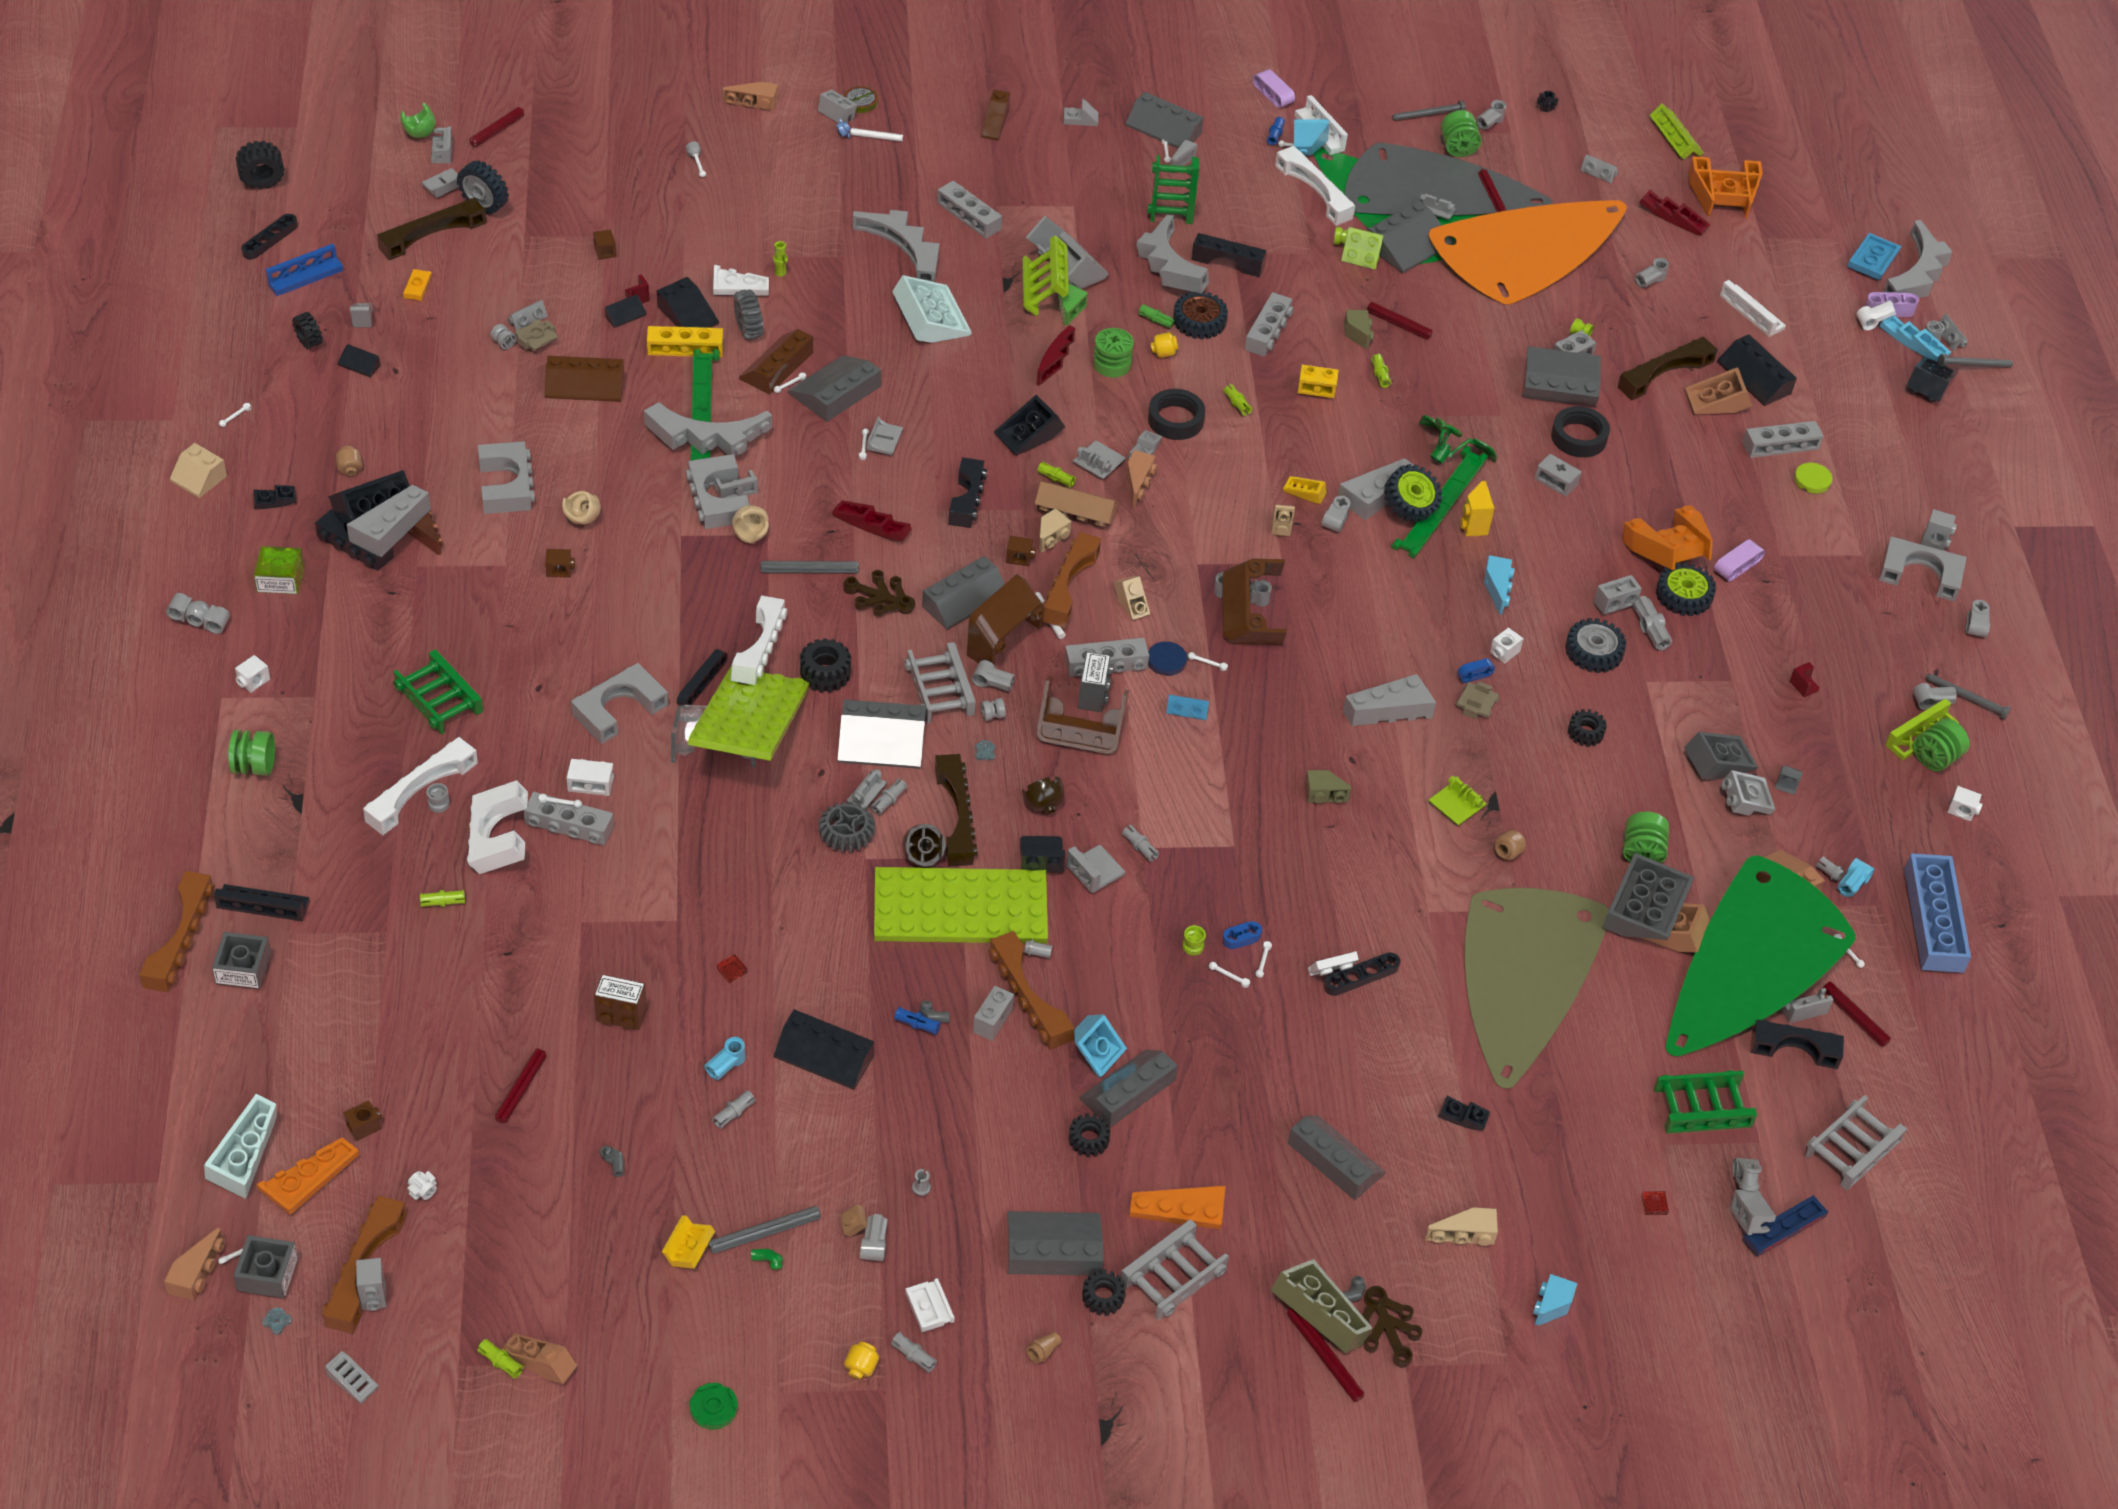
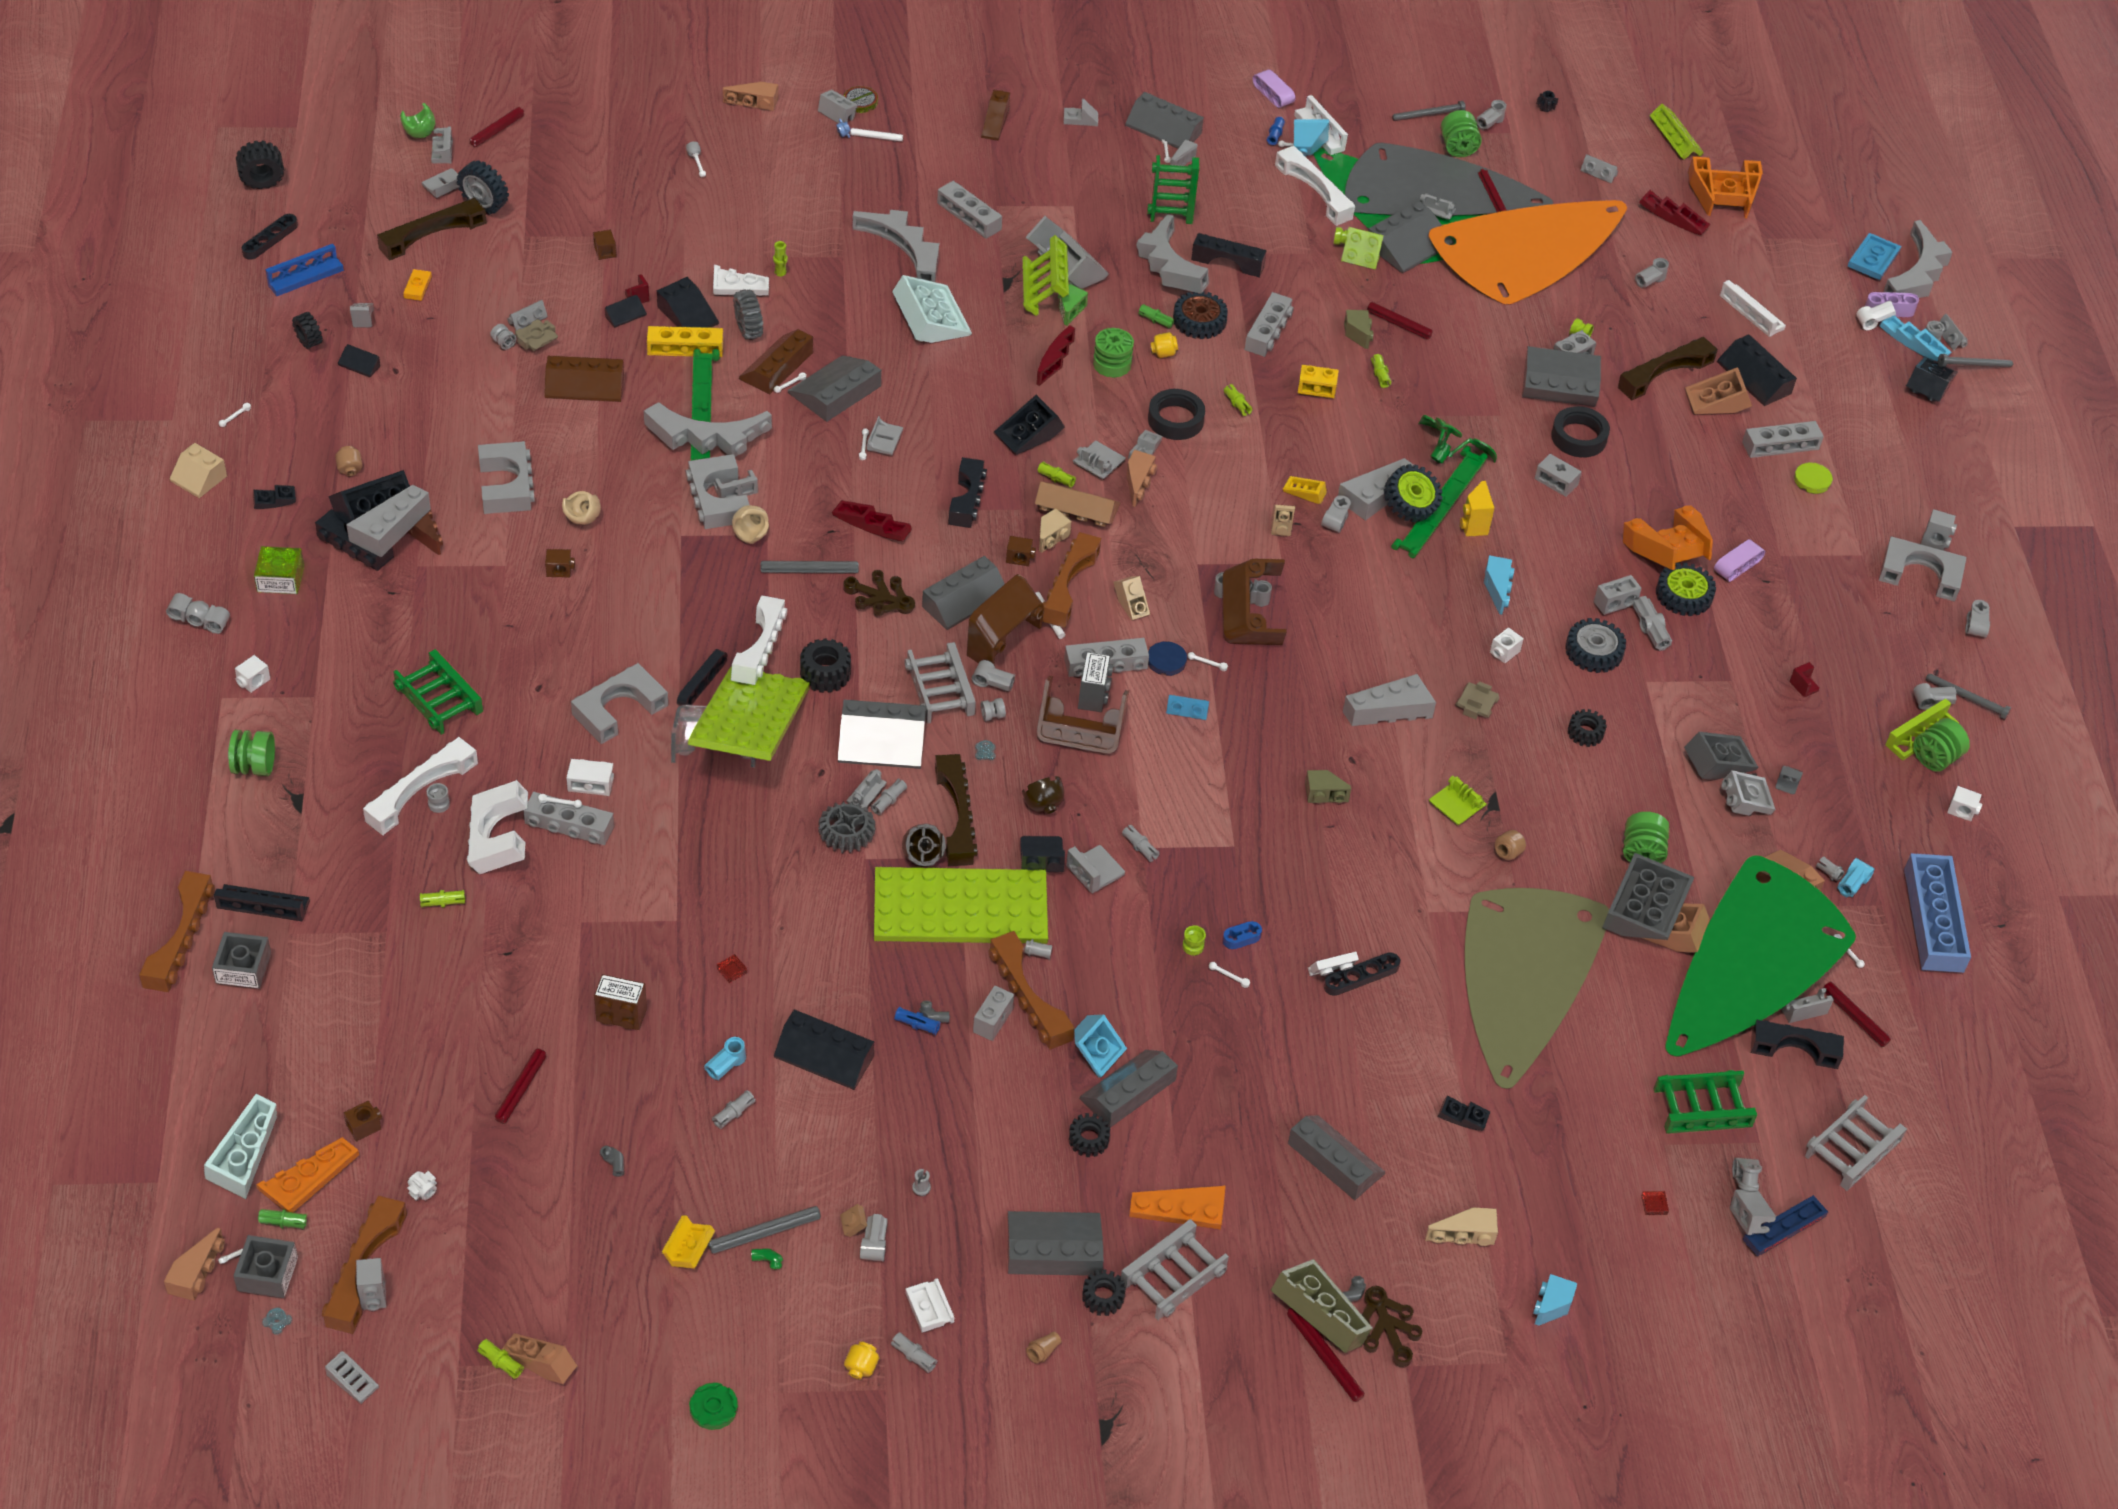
(282, 1218): none -> bright green axle
(1266, 946): white hinge -> none
(1476, 670): blue beam -> none

